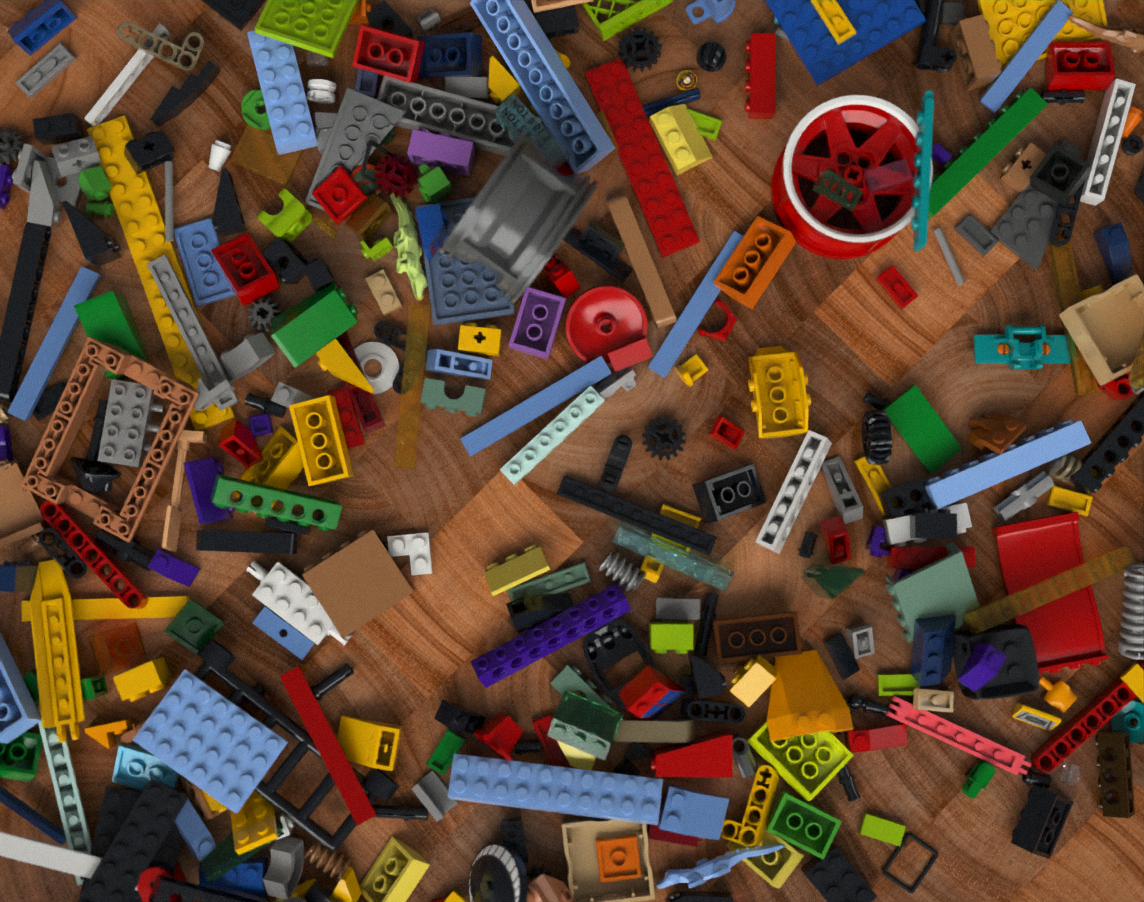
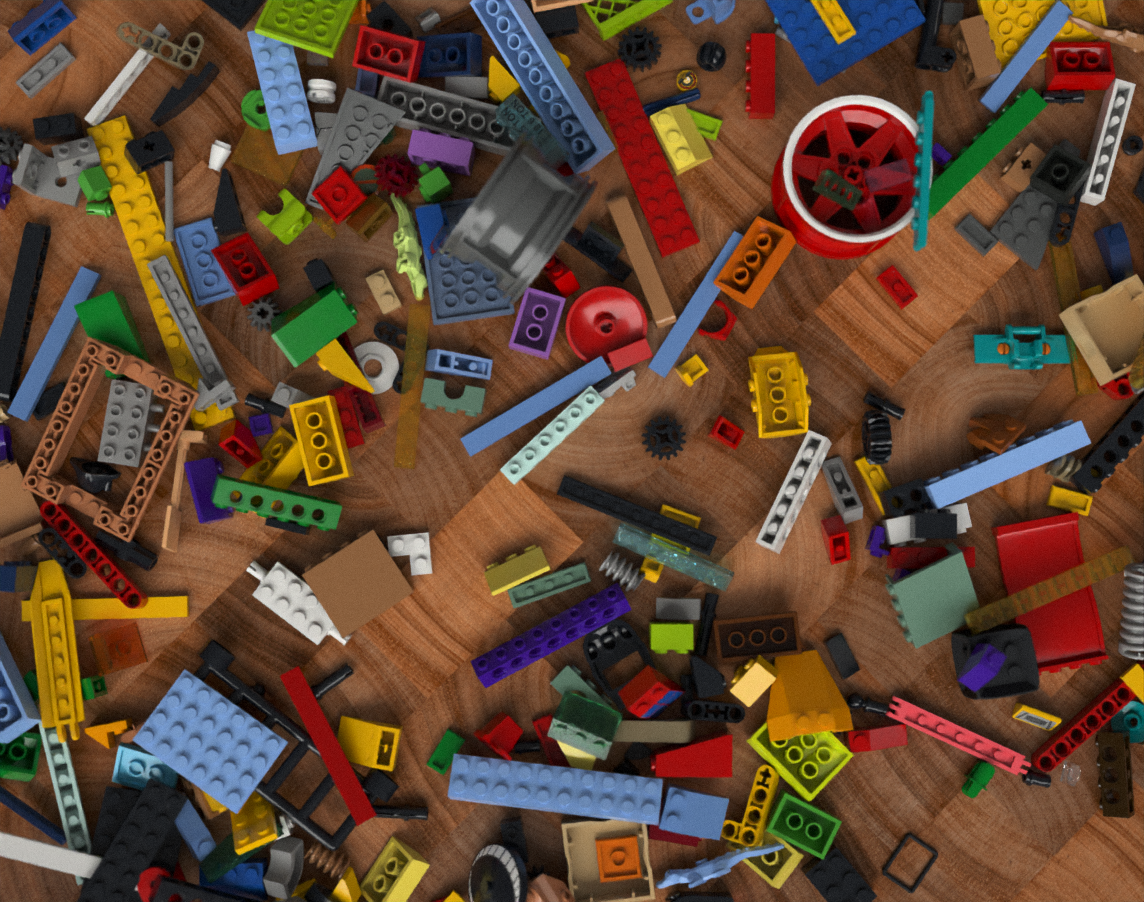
(43, 201): light grey slope -> none
(94, 242): black slope -> none
(94, 446): black pin -> none
(144, 678): yellow brick -> none
(174, 567): dark purple slope -> none
(193, 625): dark green plate -> none
(246, 356): light grey brick -> none
(246, 542): black beam -> none
(273, 625): medium blue tile -> none
(275, 258): black brick -> none
(370, 143): black piece -> none
(378, 250): lime bracket -> none
(434, 795): light grey panel -> none
(459, 718): black slope -> none
(469, 344): yellow brick -> none
(536, 609): black slope -> none
(616, 463): black piece -> none
(729, 493): black slope -> none
(744, 757): dark grey piece -> none
(807, 545): black pin -> none
(830, 580): clear green slope -> none
(848, 783): black pin -> none
(861, 639): light grey slope -> none
(882, 829): lime tile -> none
(896, 684): lime tile -> none
(922, 429): green tile -> none
(932, 649): dark blue slope -> none
(933, 700): tan plate -> none
(949, 256): light grey bar -> none
(1023, 496): light grey piece -> none
(1041, 822): black slope -> none
(1058, 694): light orange piece -> none
(1132, 120): orange cone -> none

